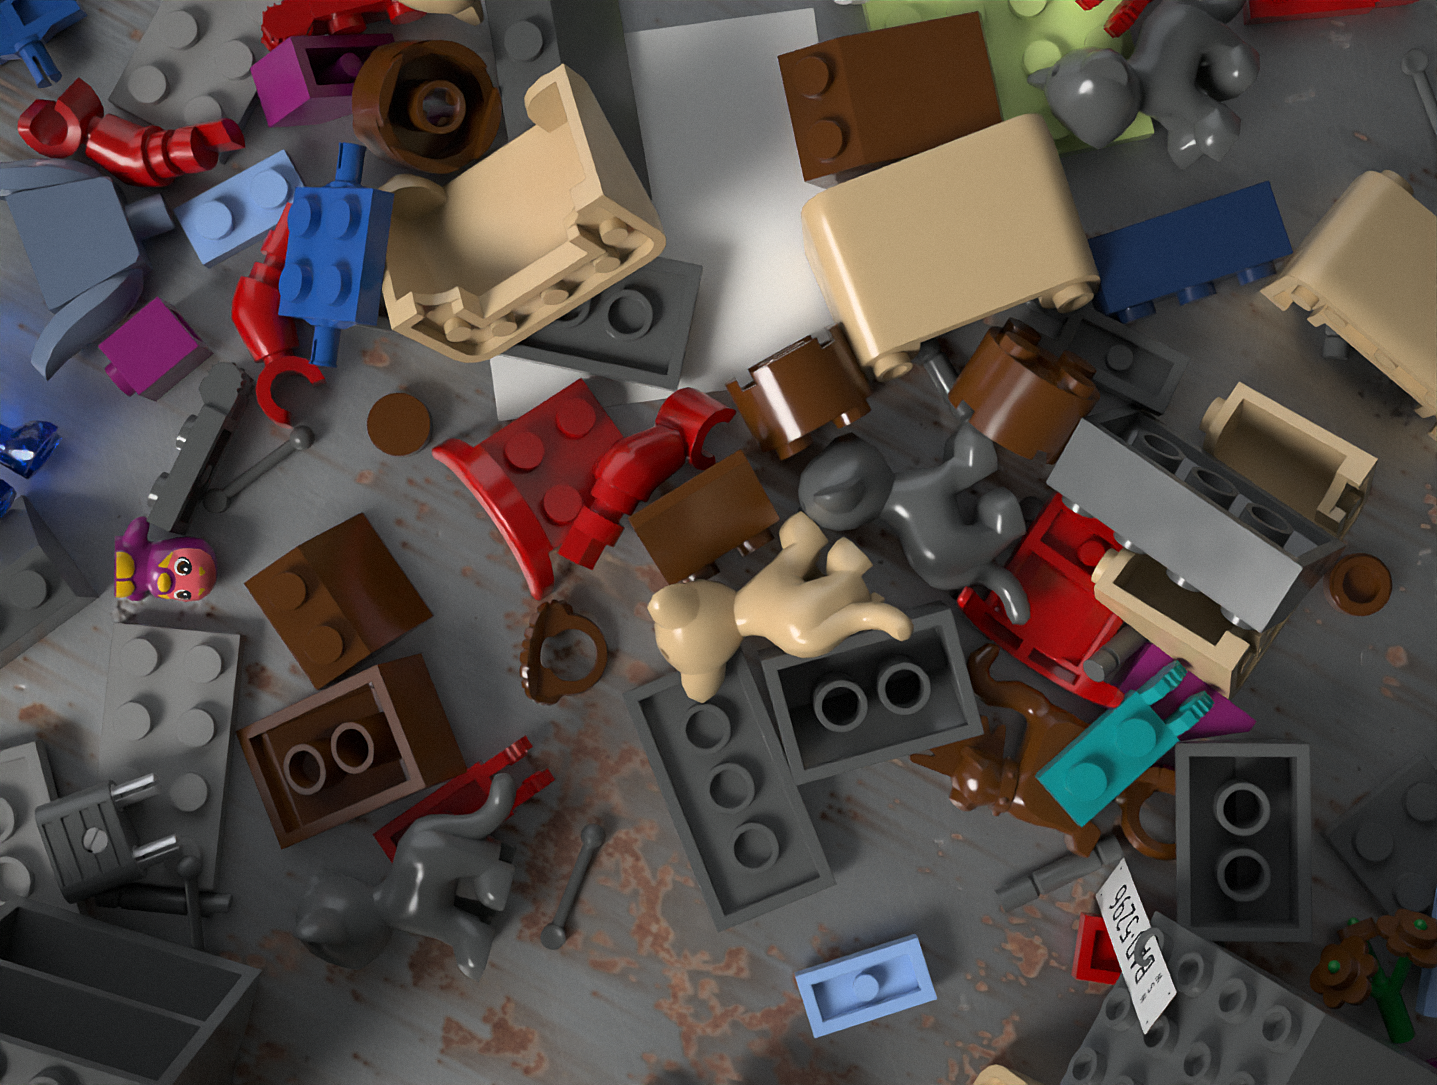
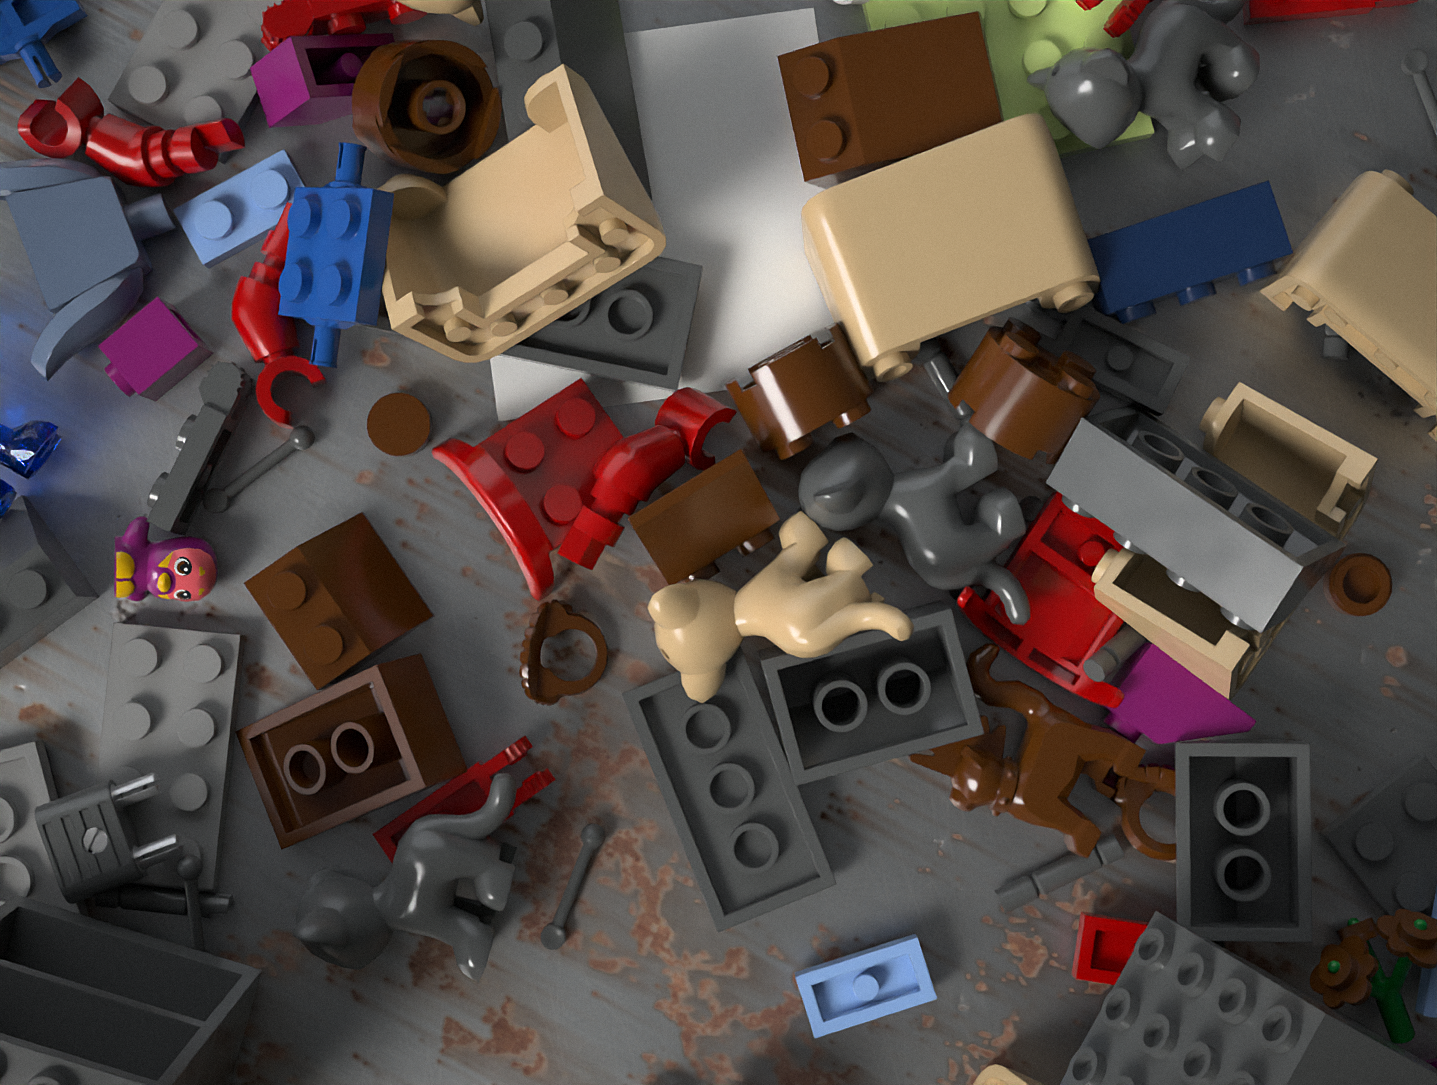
(1120, 746): teal hinge -> none
(1125, 921): white sticker -> none

